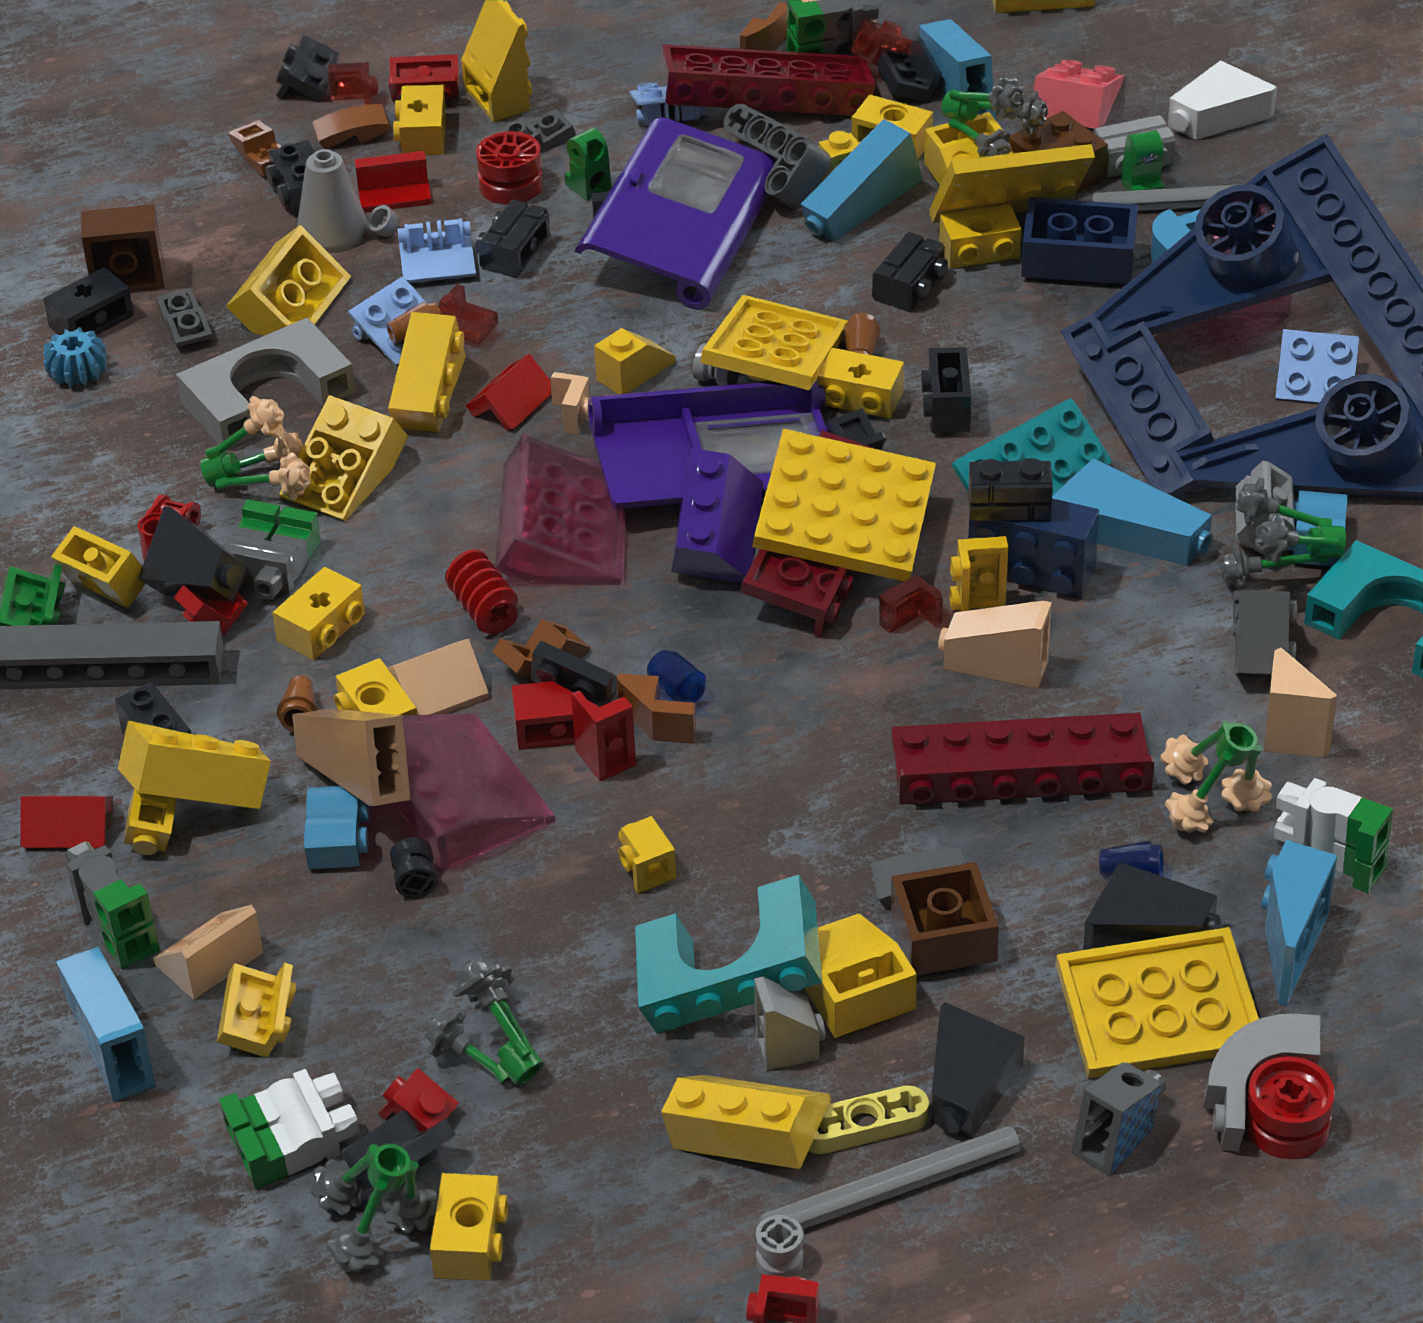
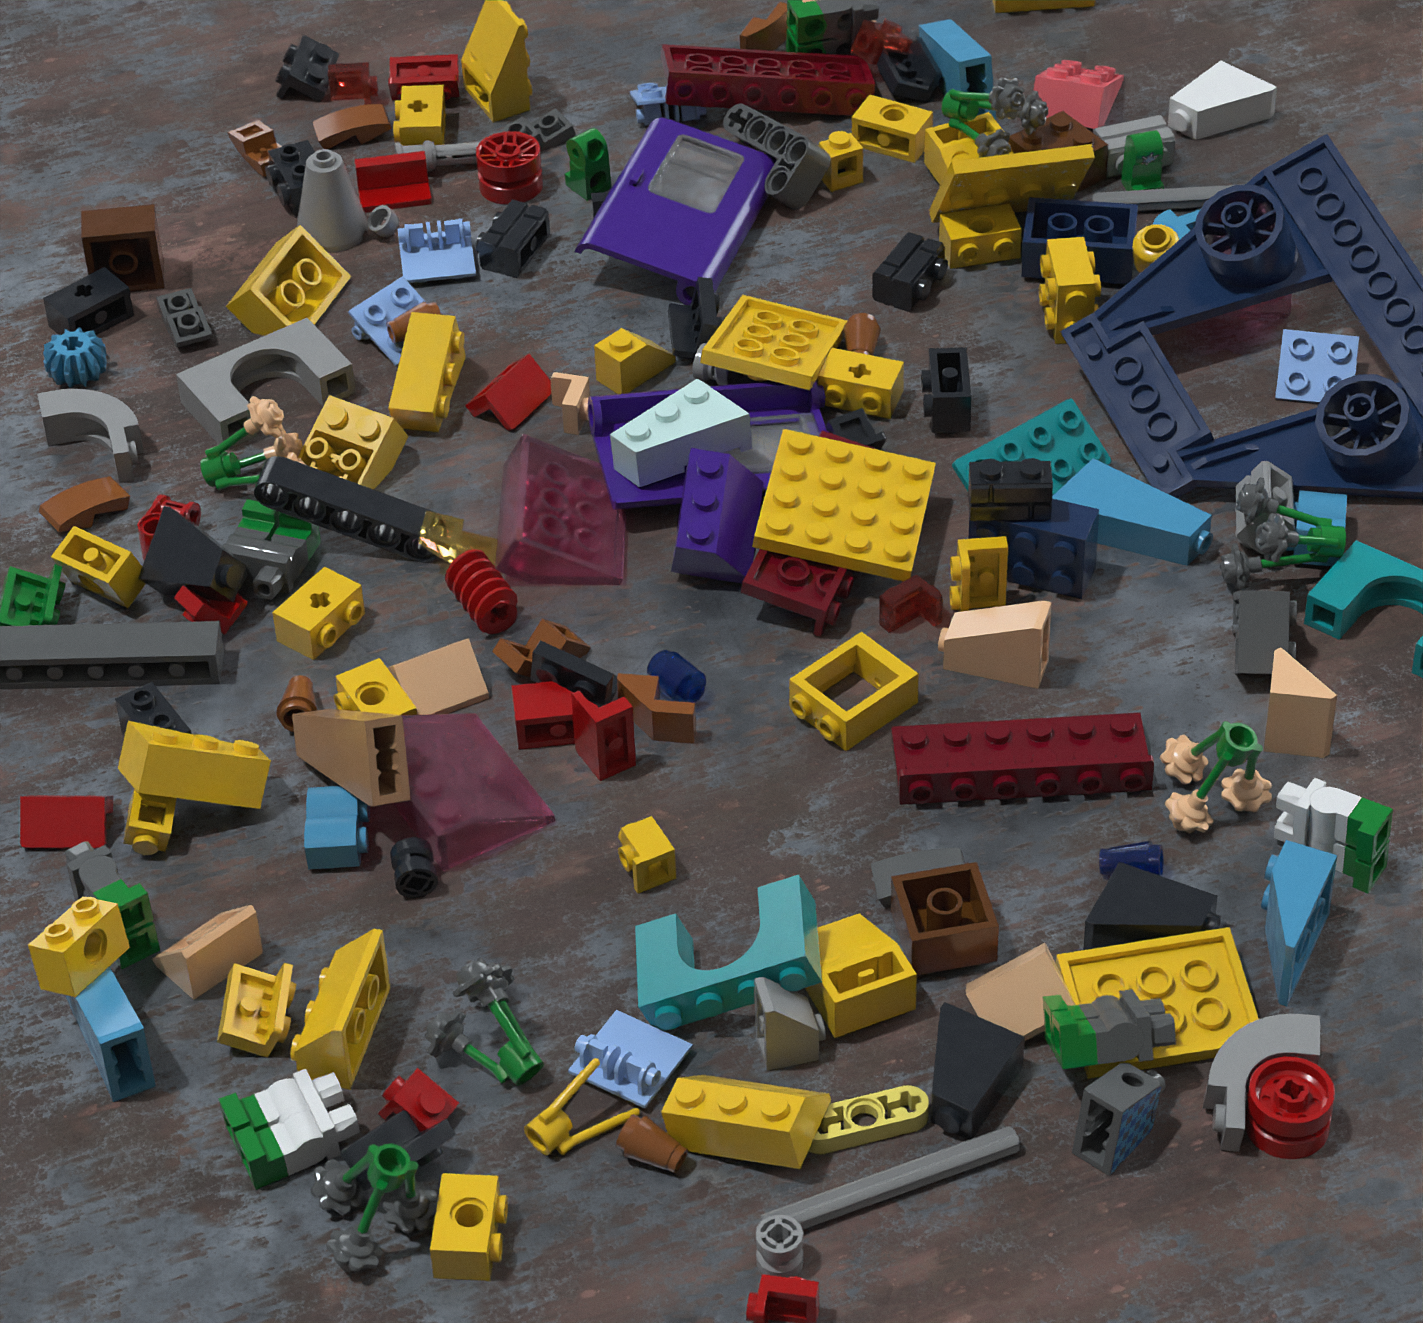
(78, 946): none -> yellow brick
(81, 502): none -> dark orange slope
(95, 418): none -> light grey arch
(342, 507): none -> black beam
(344, 1011): none -> yellow slope
(442, 154): none -> light grey pin
(445, 538): none -> clear yellow slope
(471, 319): clear red bracket -> none
(552, 1125): none -> yellow plant
(632, 1058): none -> light blue hinge
(650, 1144): none -> dark orange cone
(661, 438): none -> light aqua wedge
(696, 322): none -> black bracket
(863, 182): dark azure slope -> none
(893, 678): none -> yellow window
(1015, 991): none -> light nougat slope
(1068, 284): none -> yellow brick
(1106, 1029): none -> dark grey hips
(1151, 244): none -> yellow head

